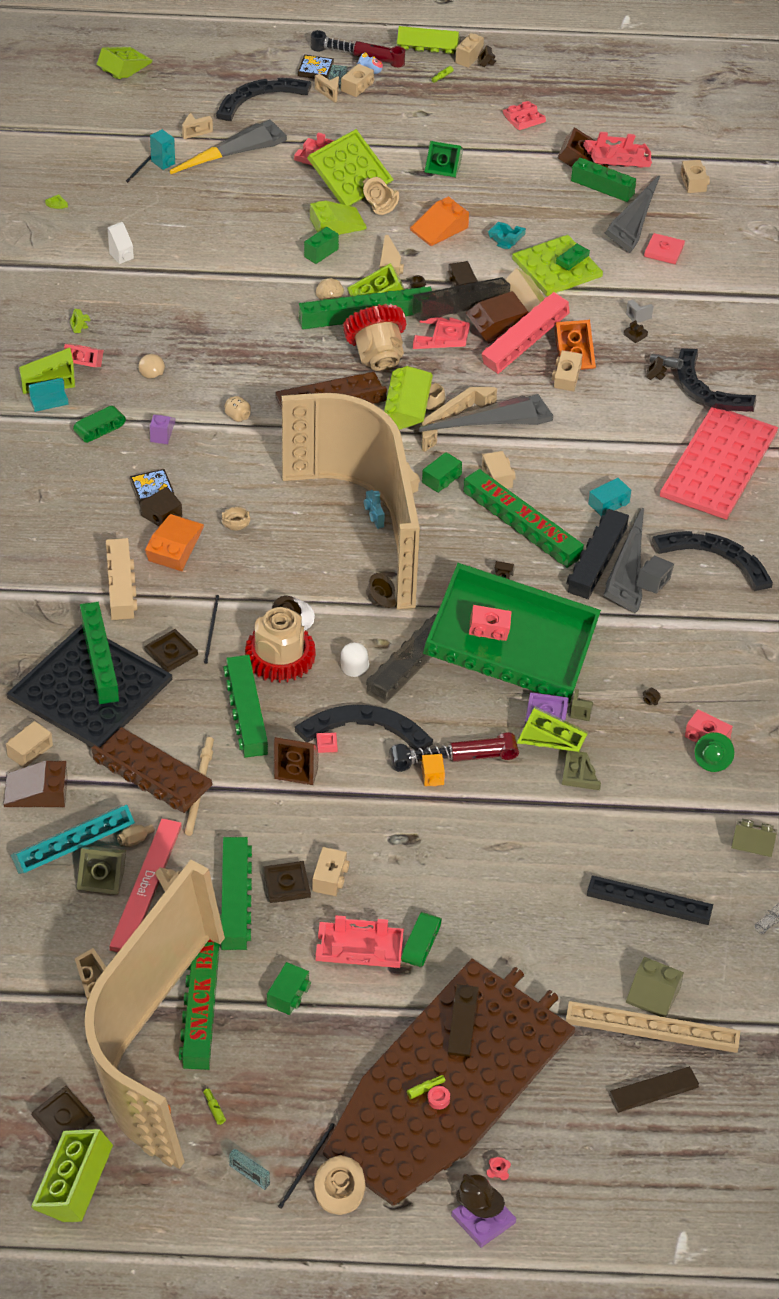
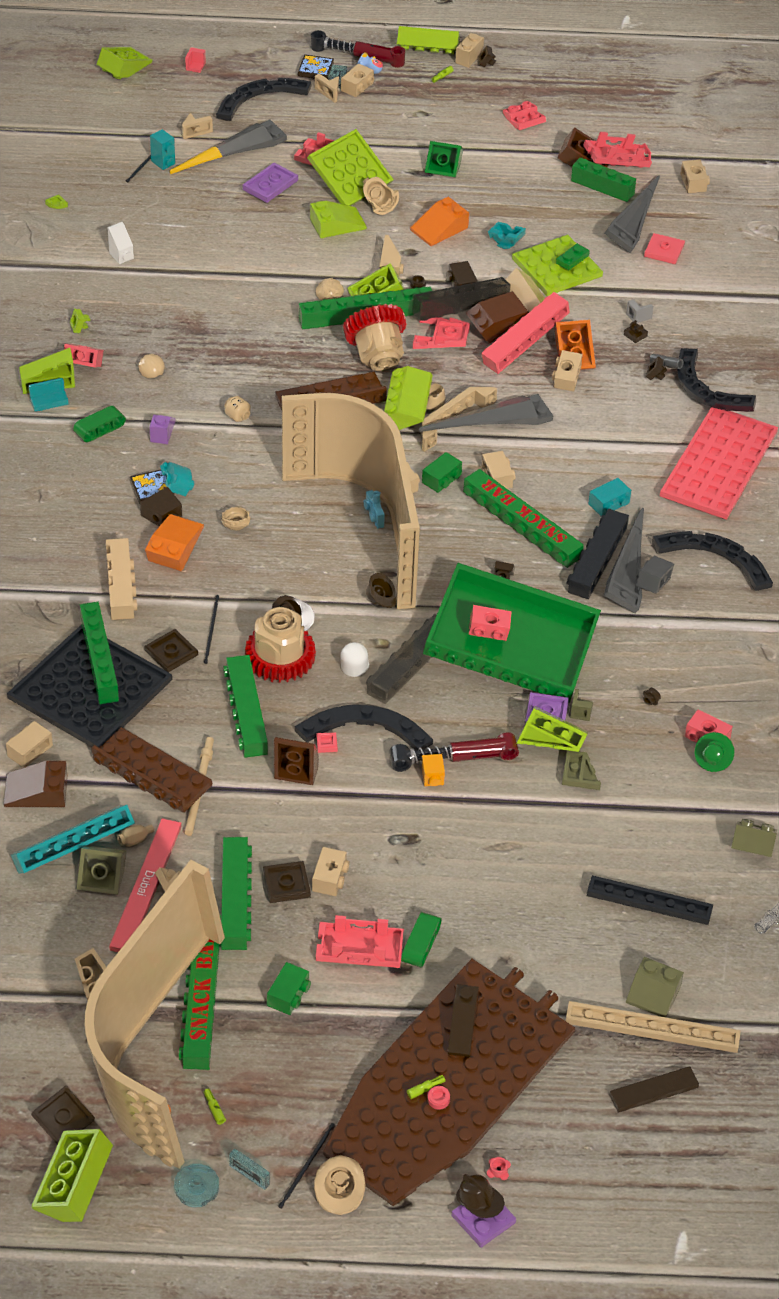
(178, 478): none -> teal cylinder
(195, 60): none -> coral panel
(199, 1194): none -> clear light blue plate
(270, 182): none -> medium lavender plate
(321, 245): green brick -> none

